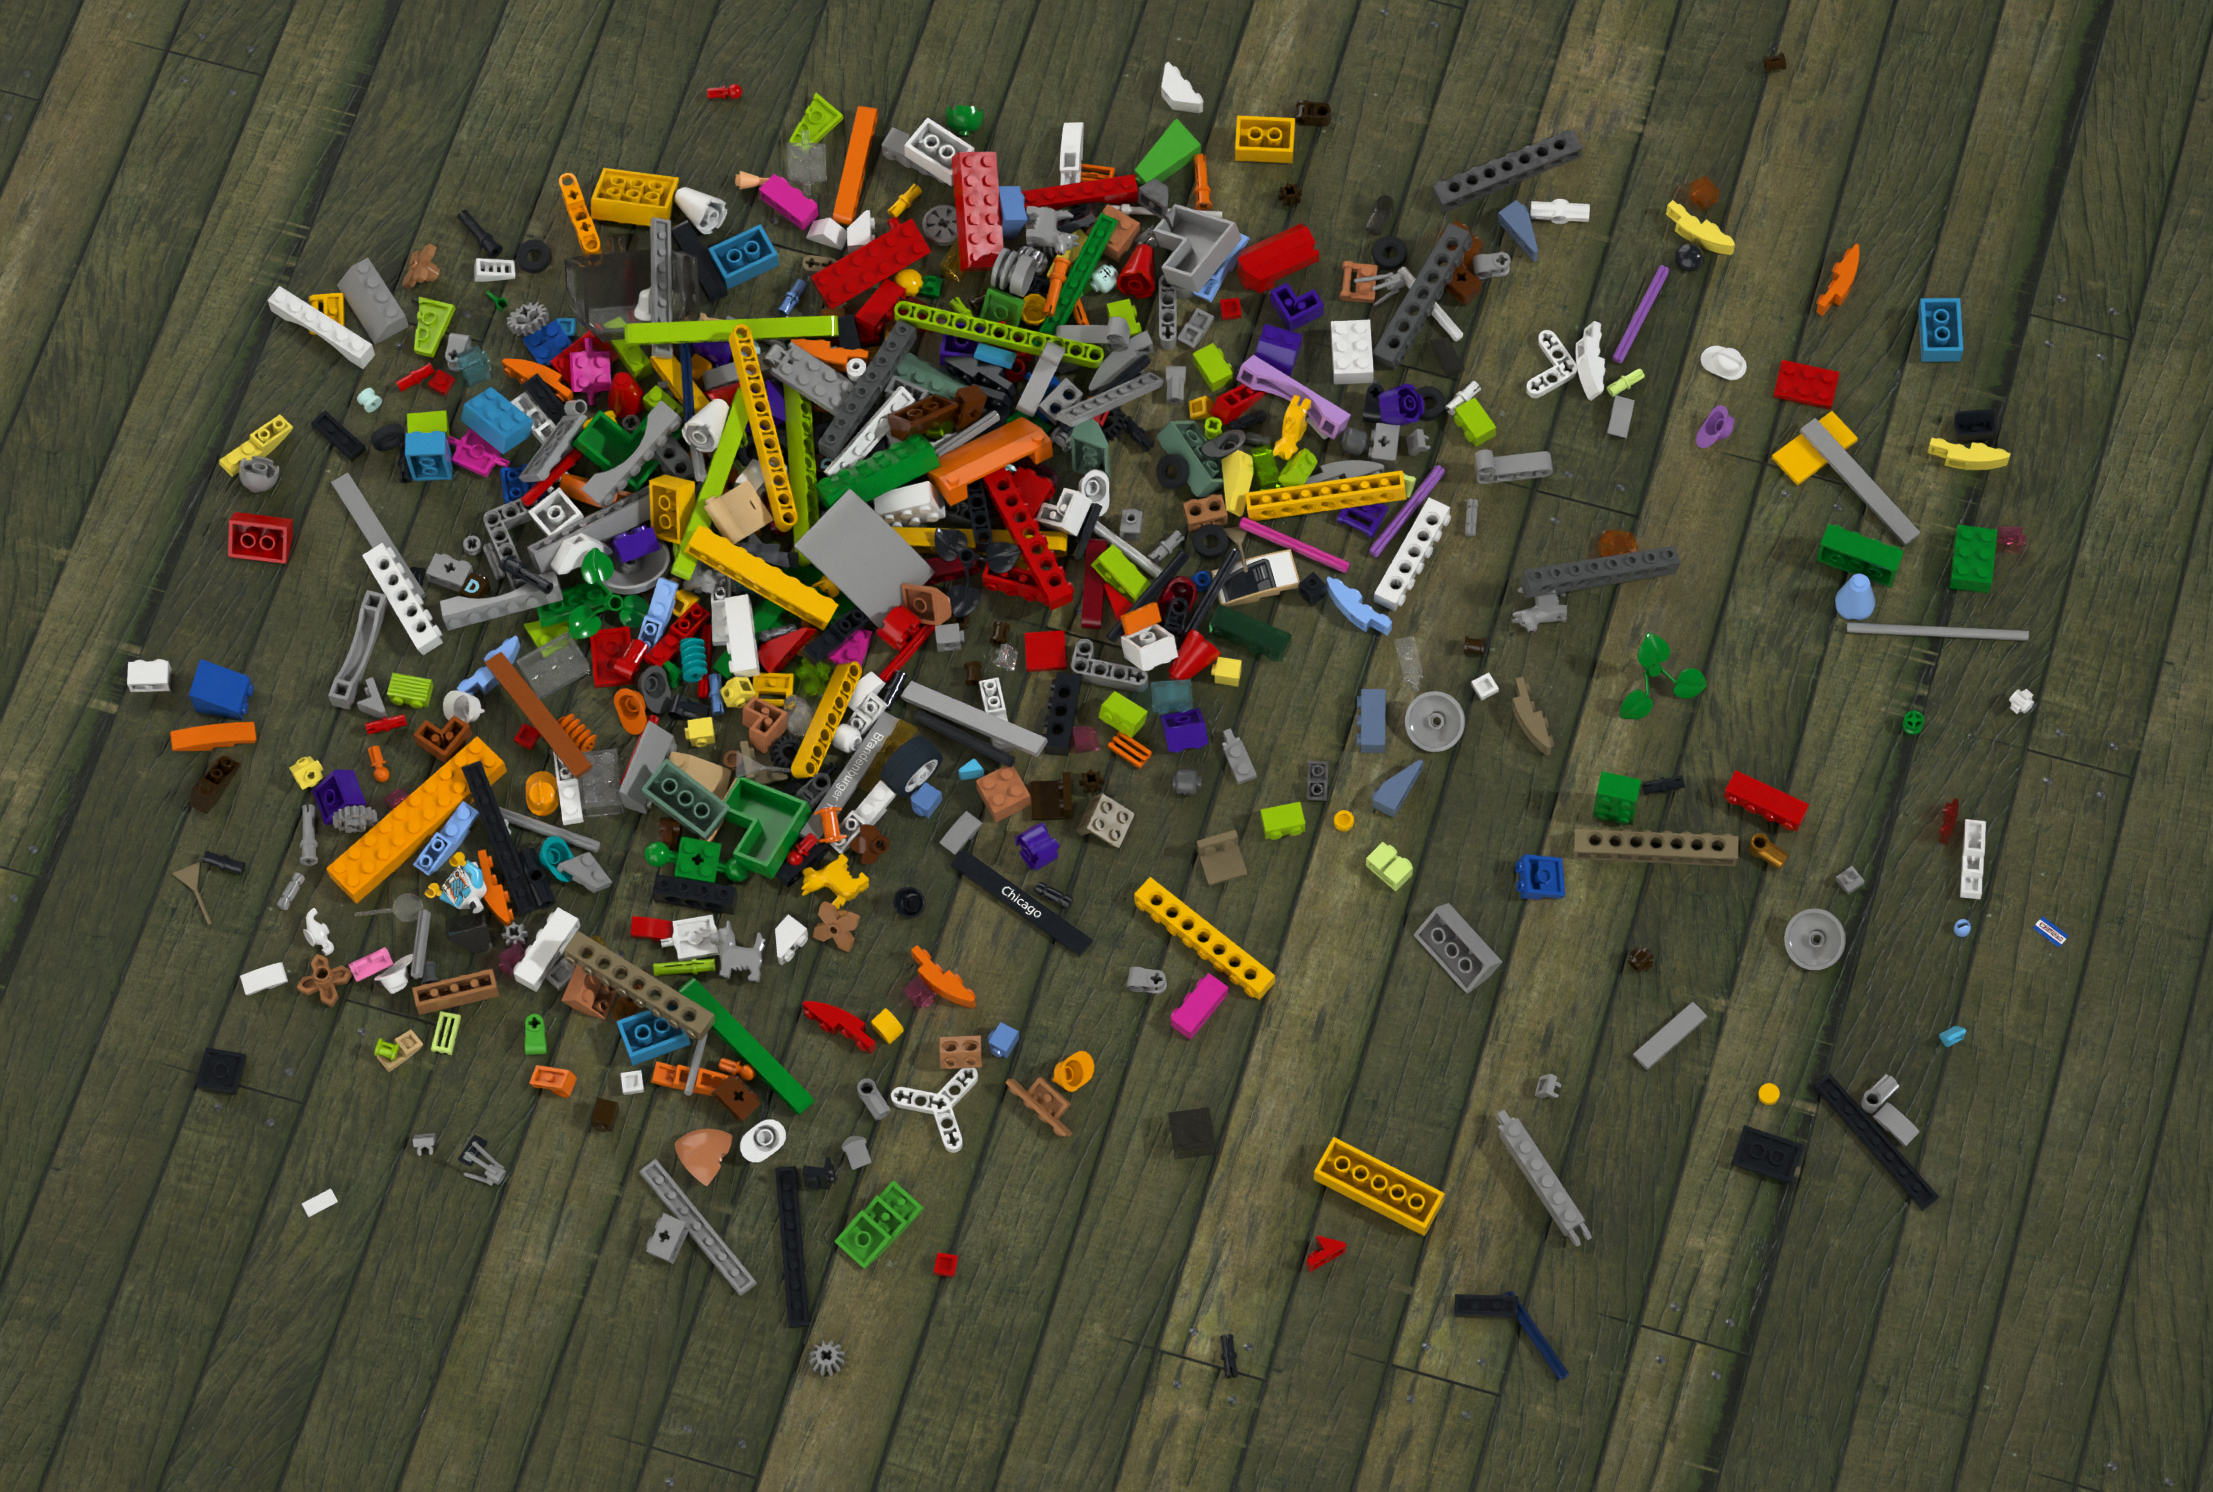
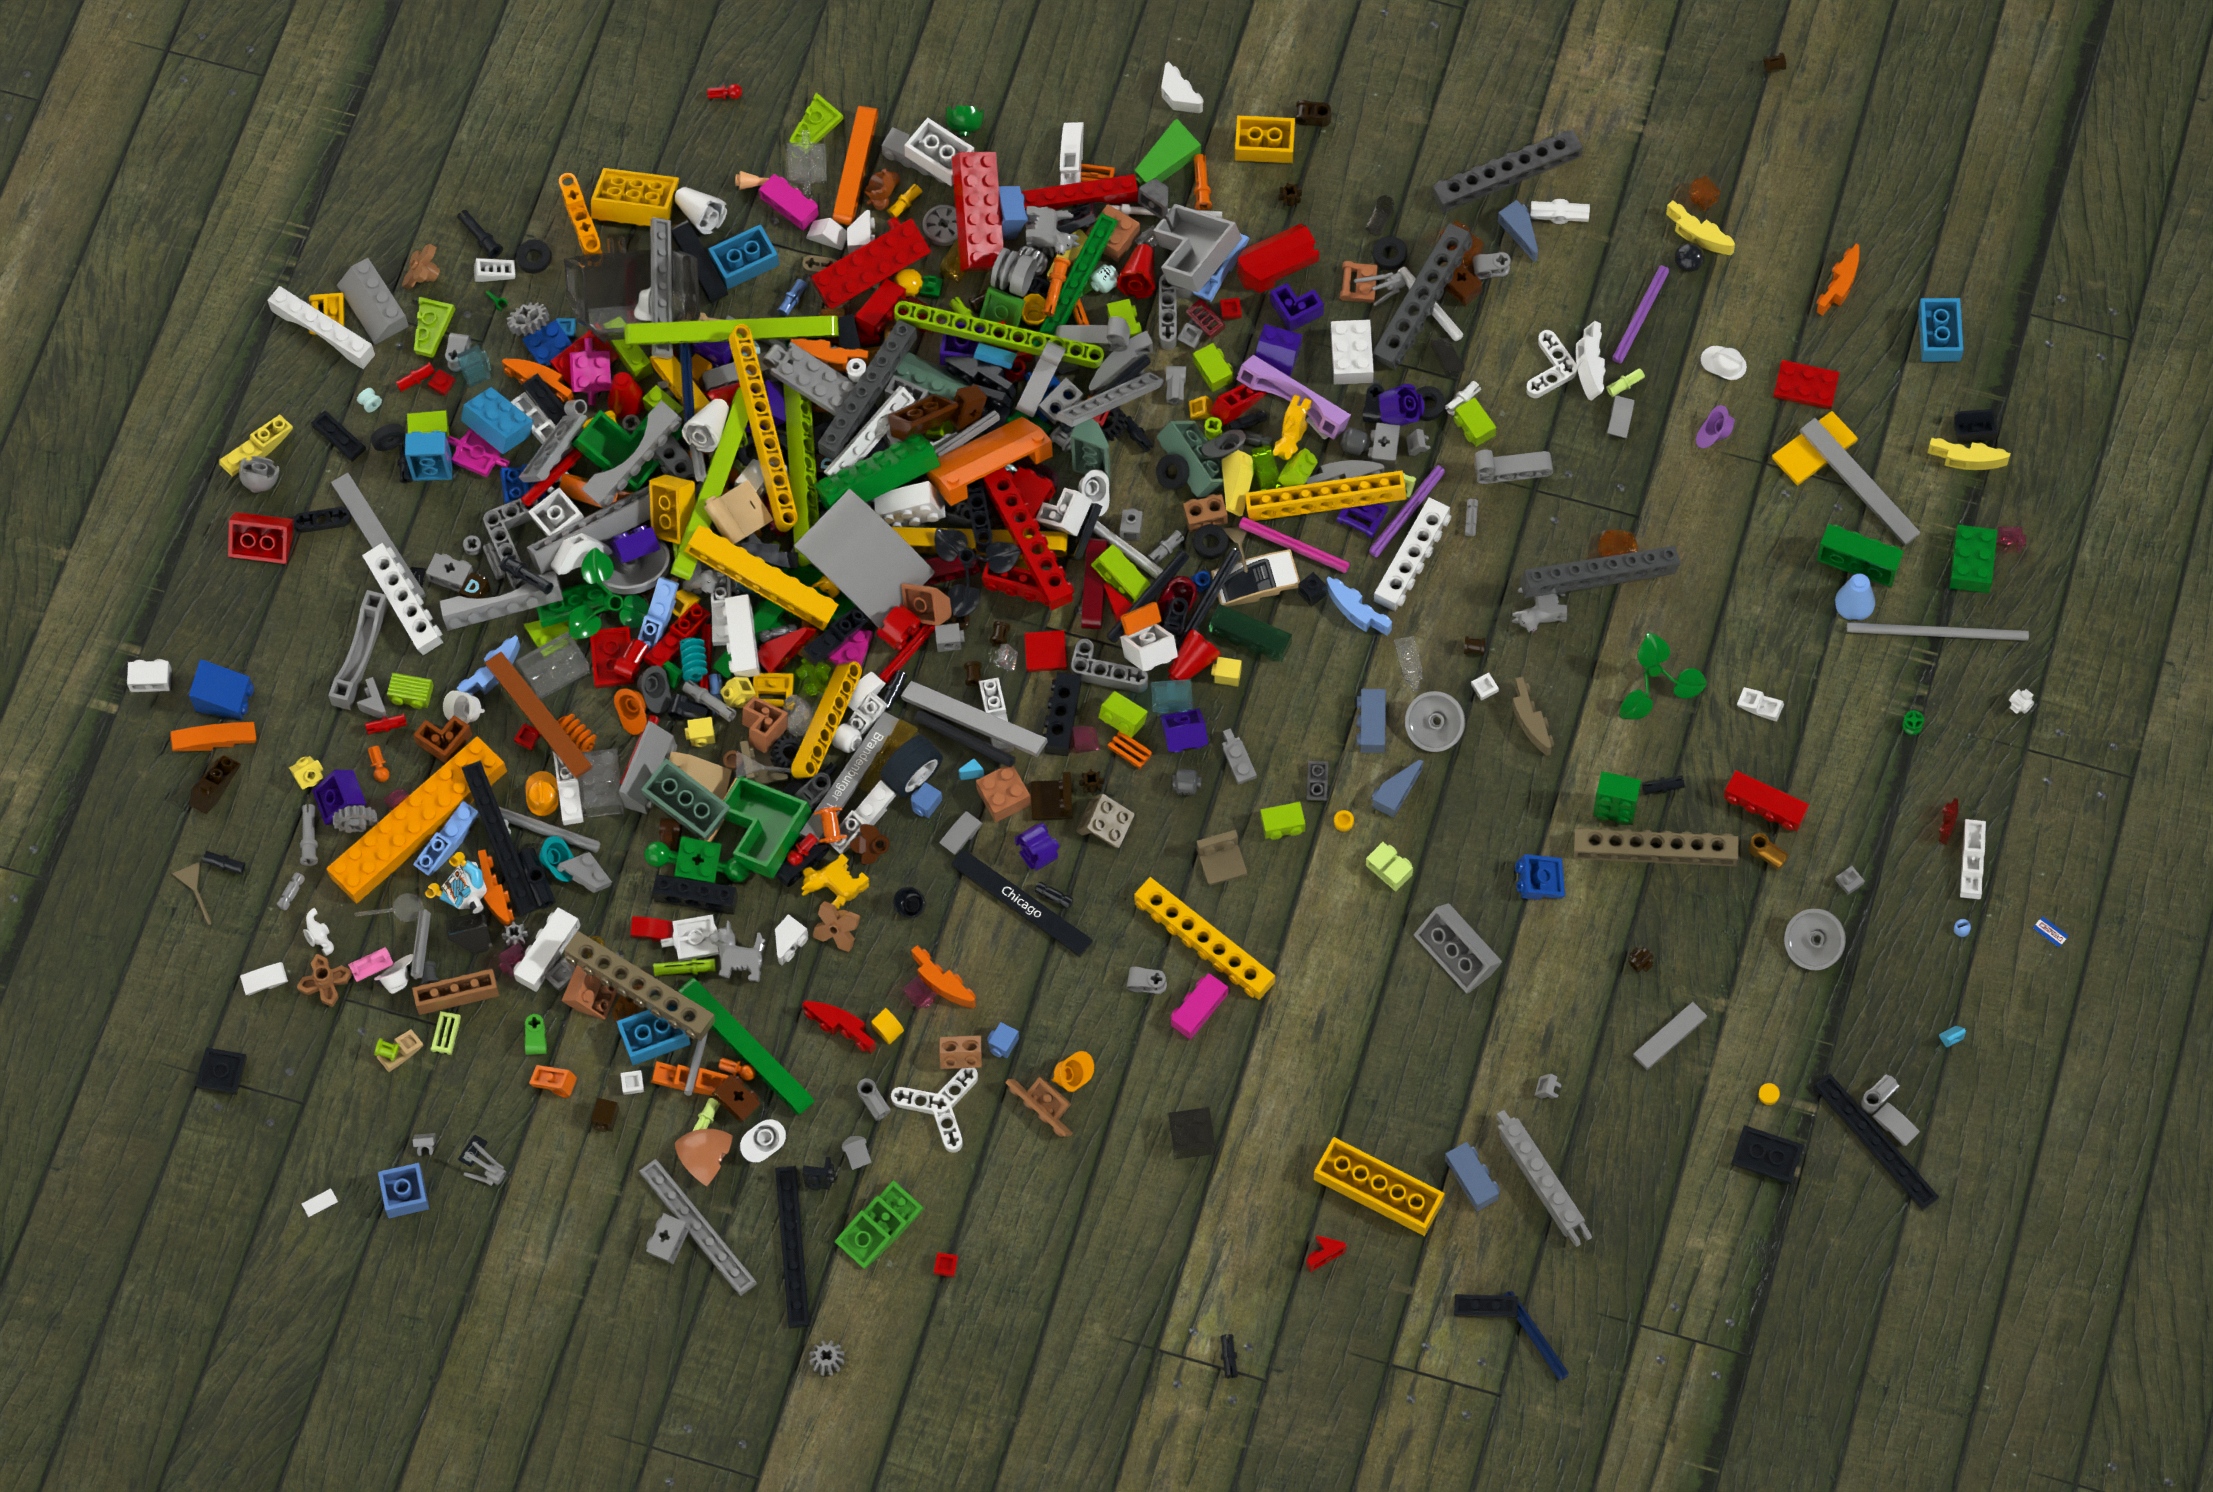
(324, 512): none -> black beam
(403, 1190): none -> medium blue brick
(703, 696): none -> light grey pin
(707, 1114): none -> yellowish green axle
(881, 187): none -> dark orange hair
(1214, 331): none -> dark red slope
(1472, 1176): none -> sand blue brick
(1760, 705): none -> white slope

